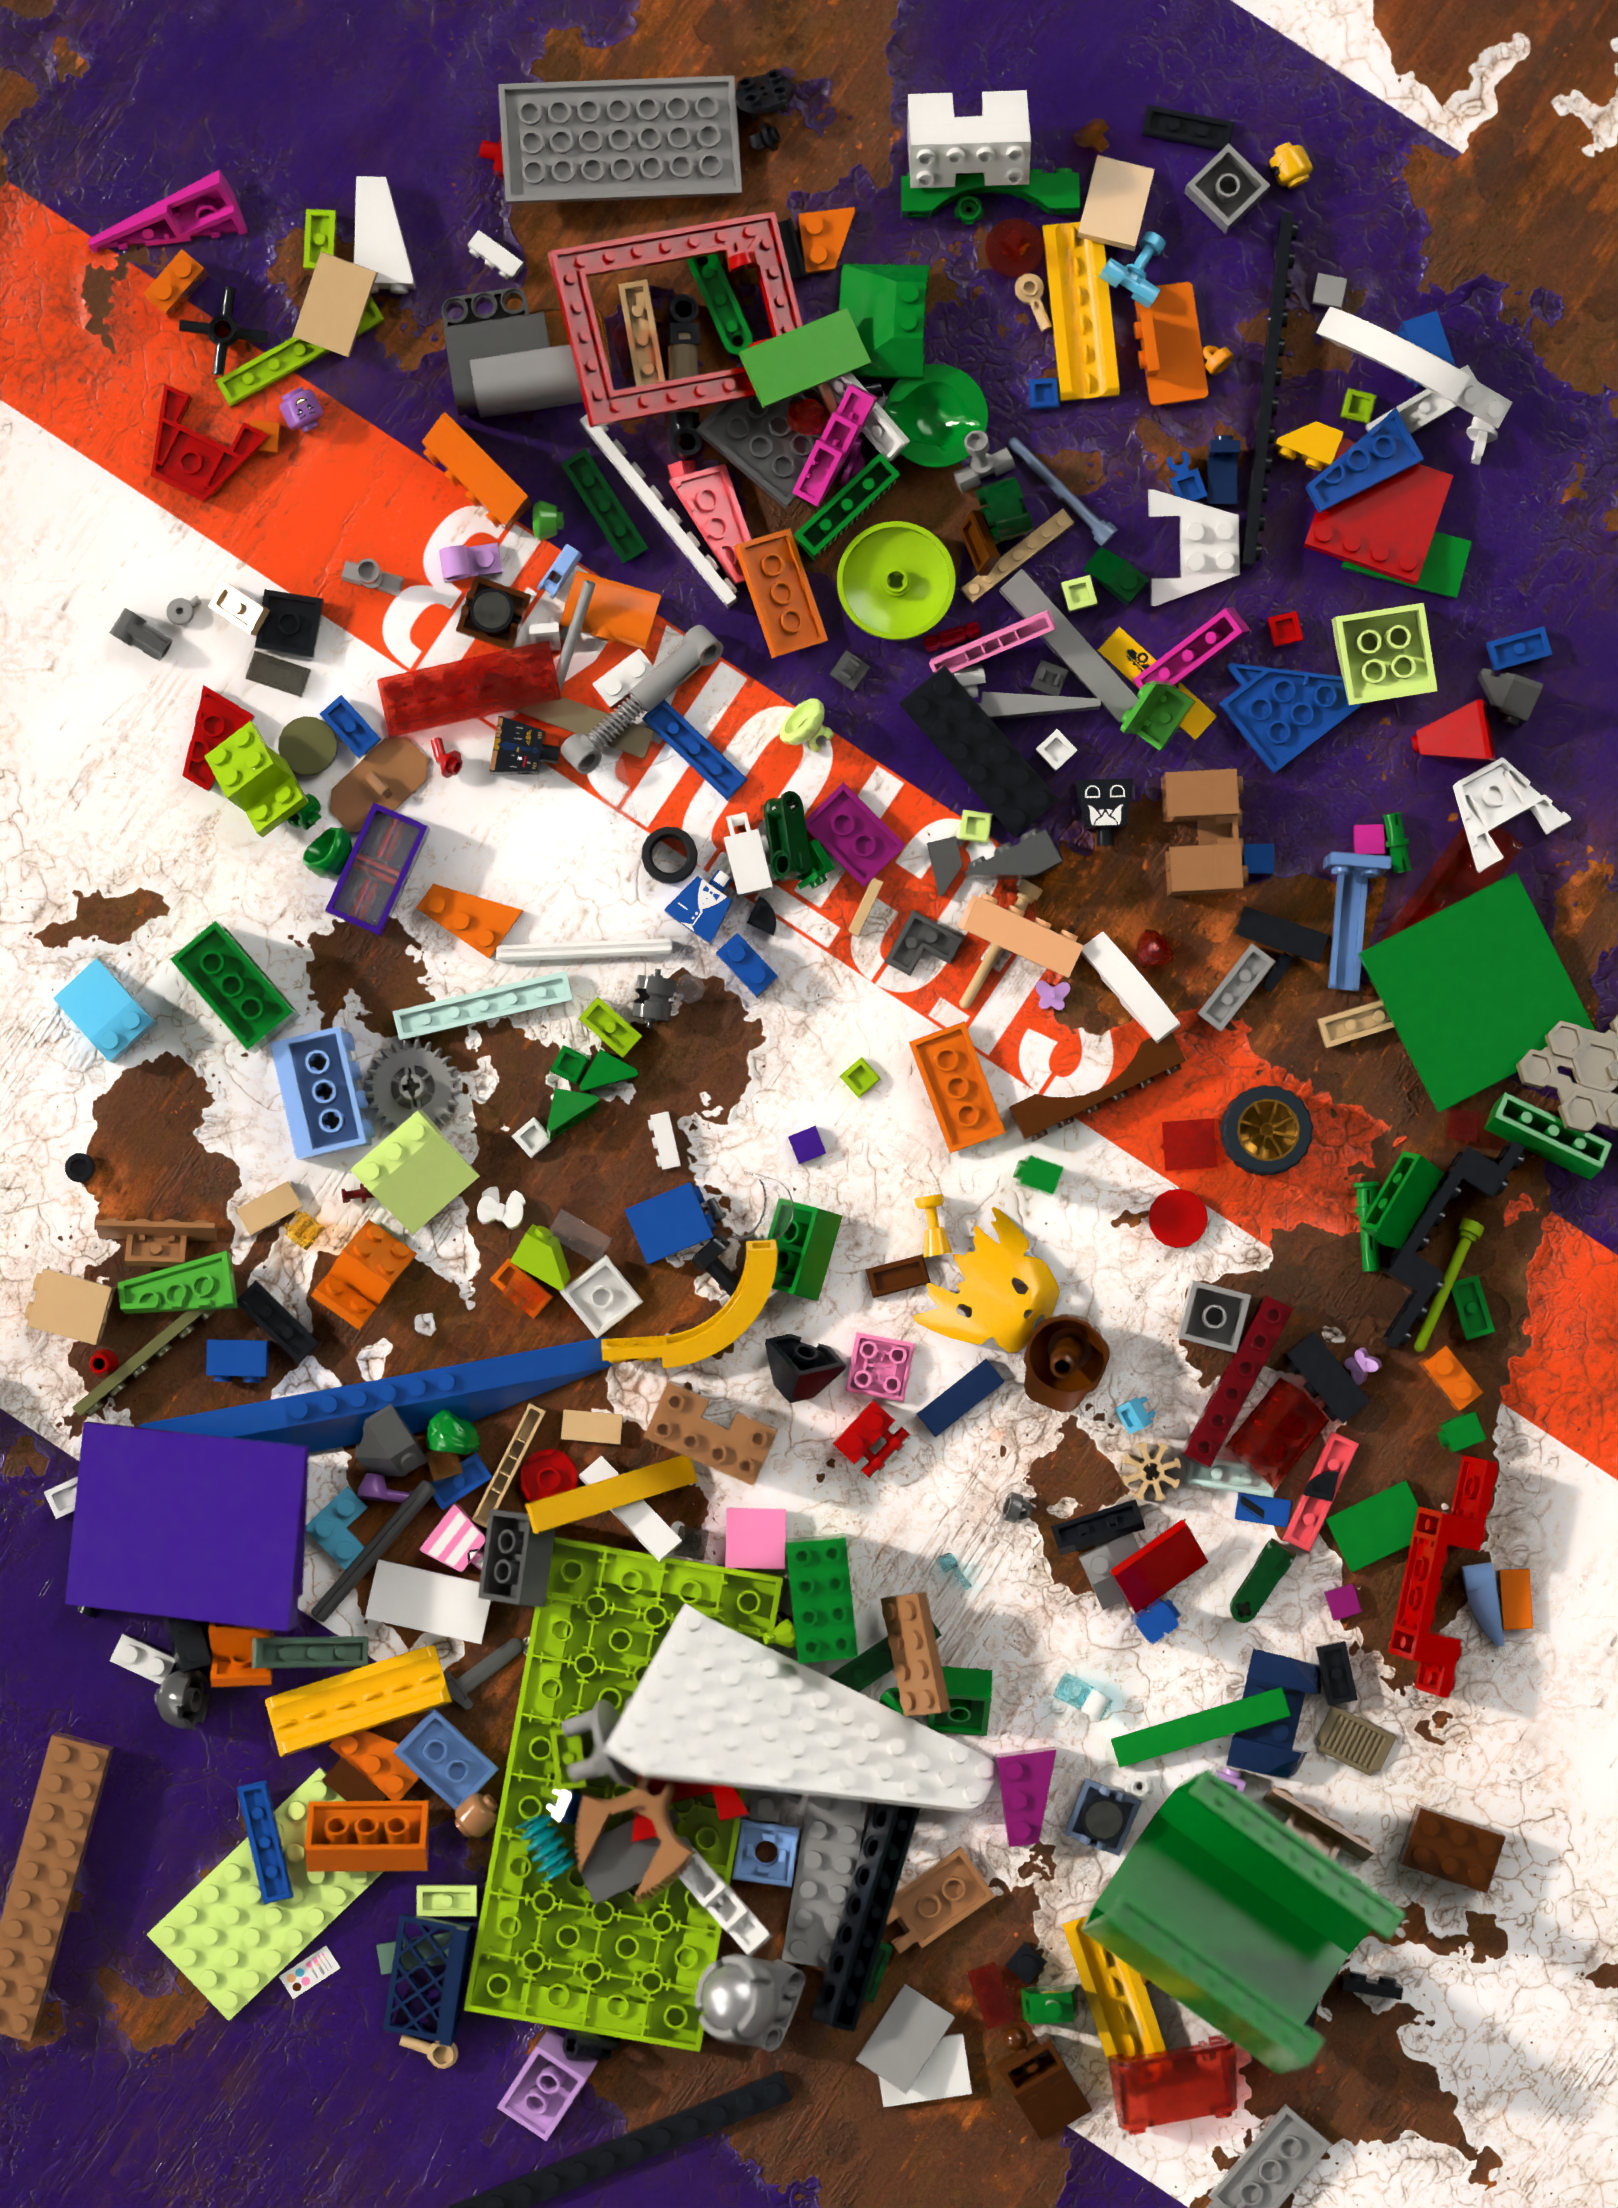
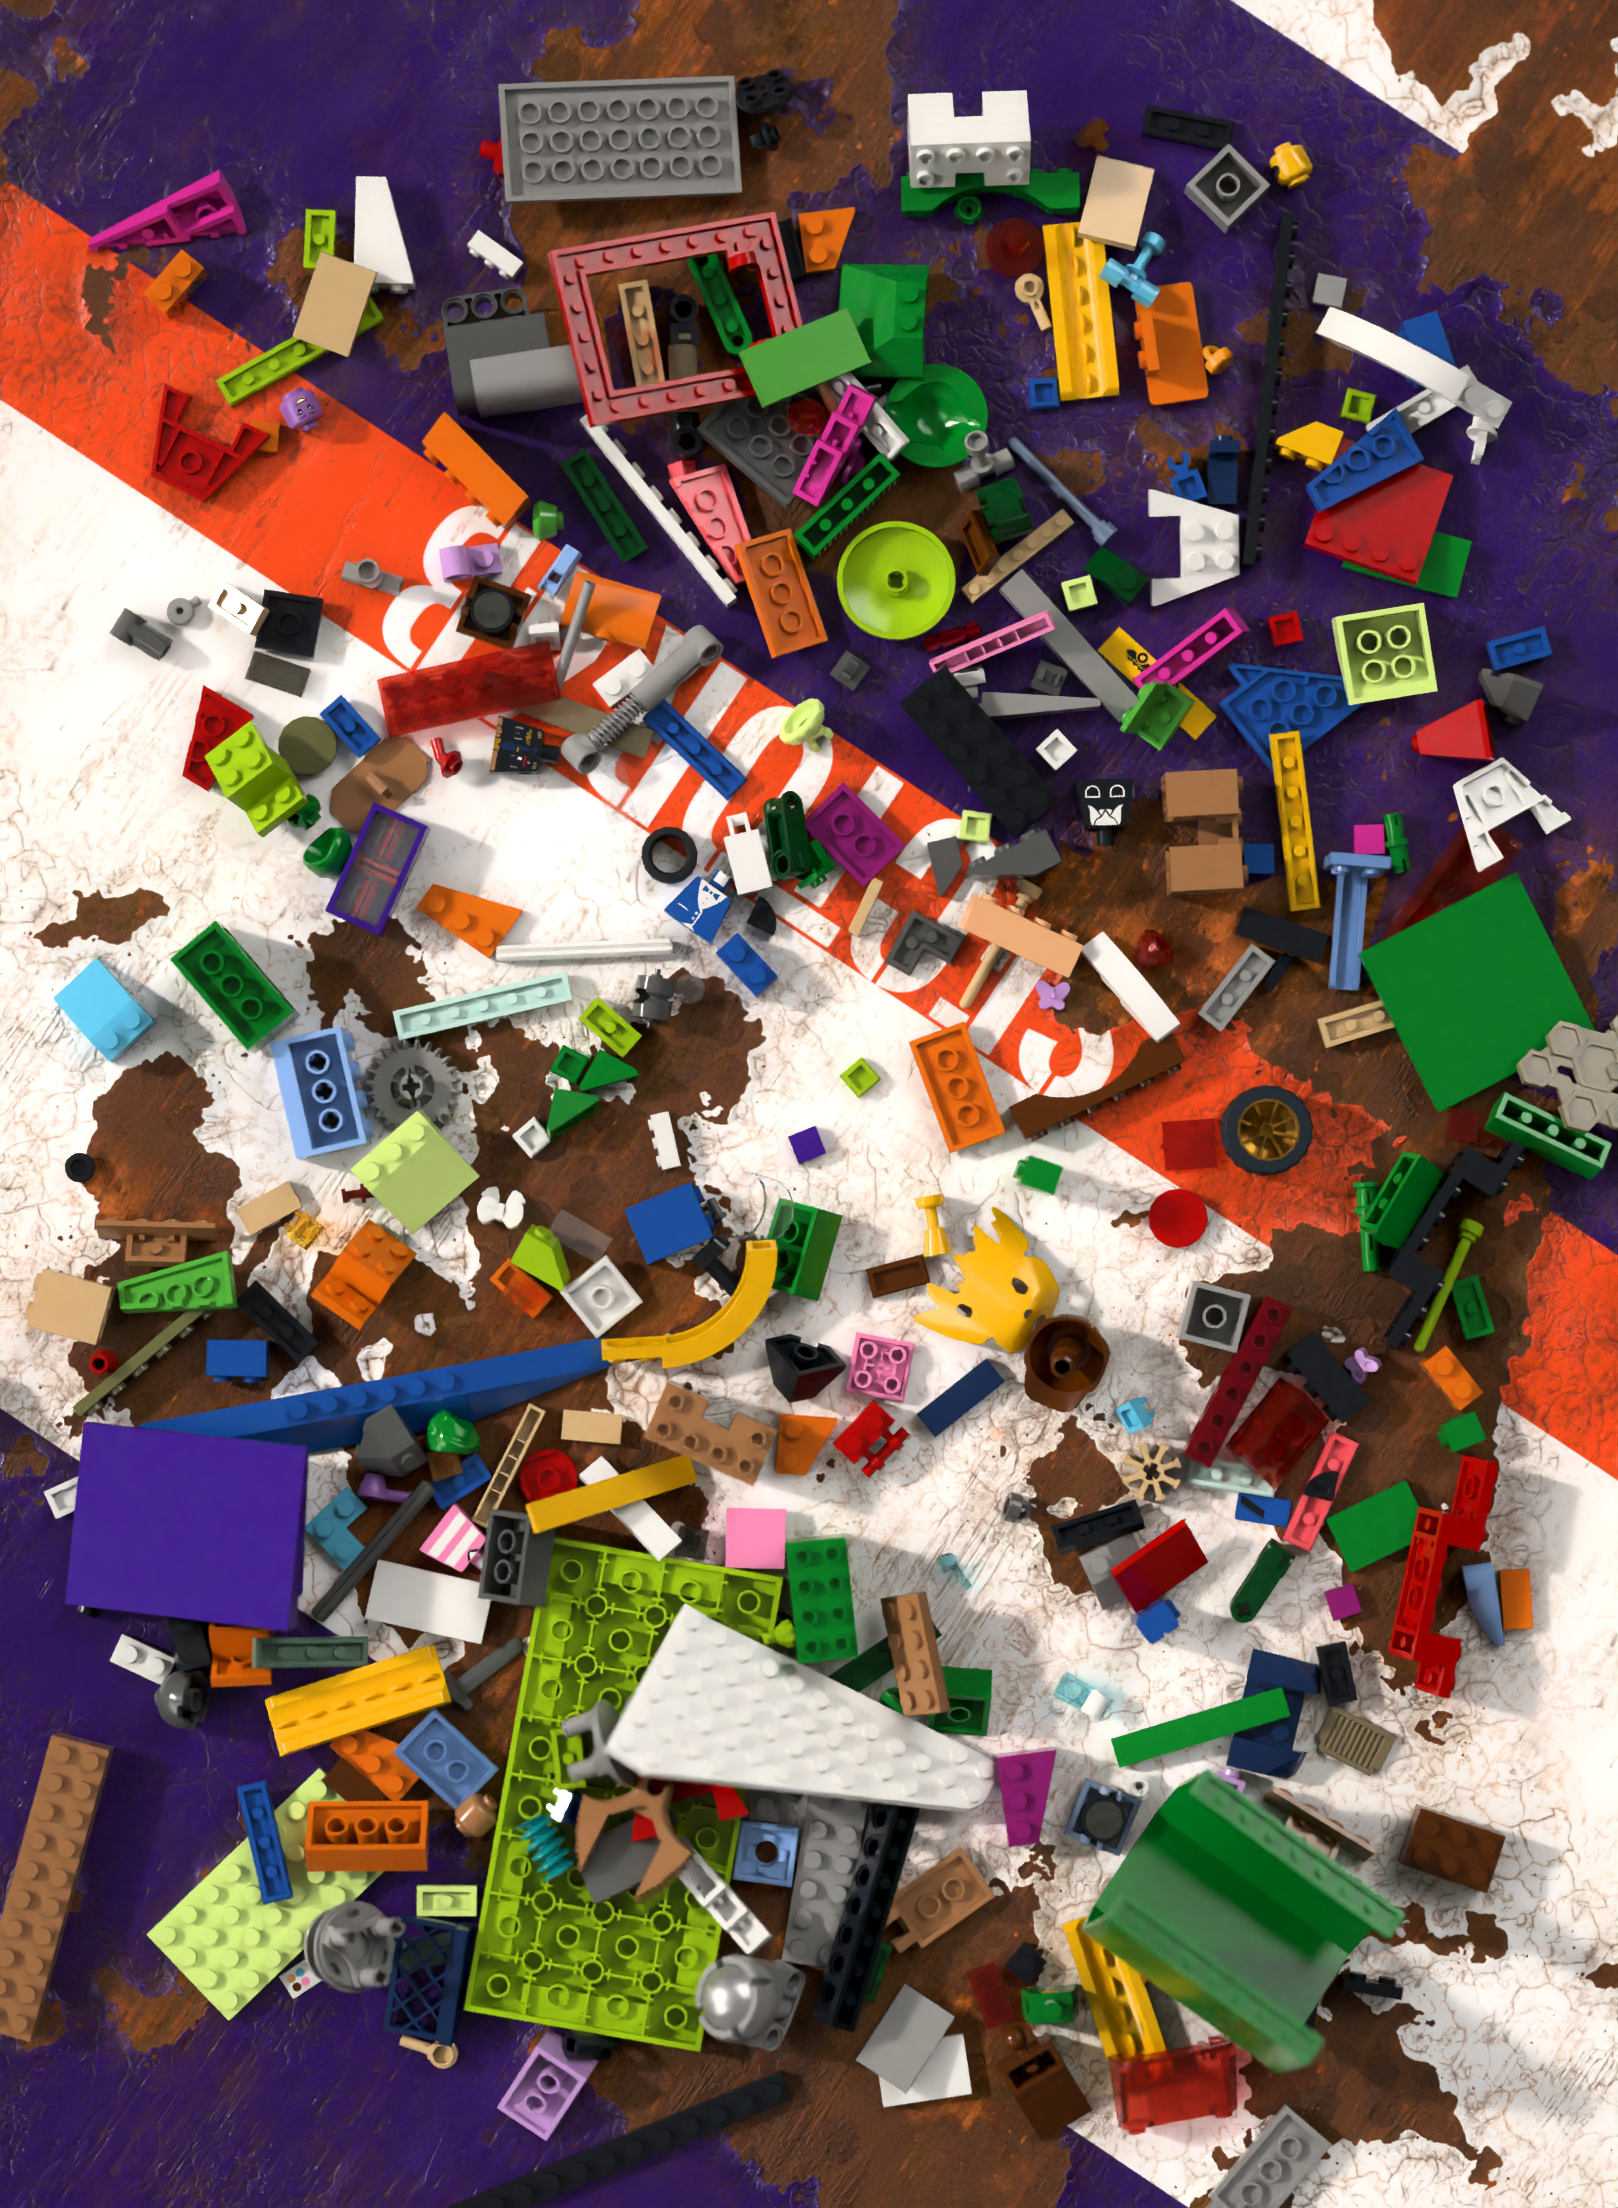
(224, 319): black bar -> none
(352, 1946): none -> light grey piece
(801, 1441): none -> orange wing
(1294, 821): none -> yellow tile

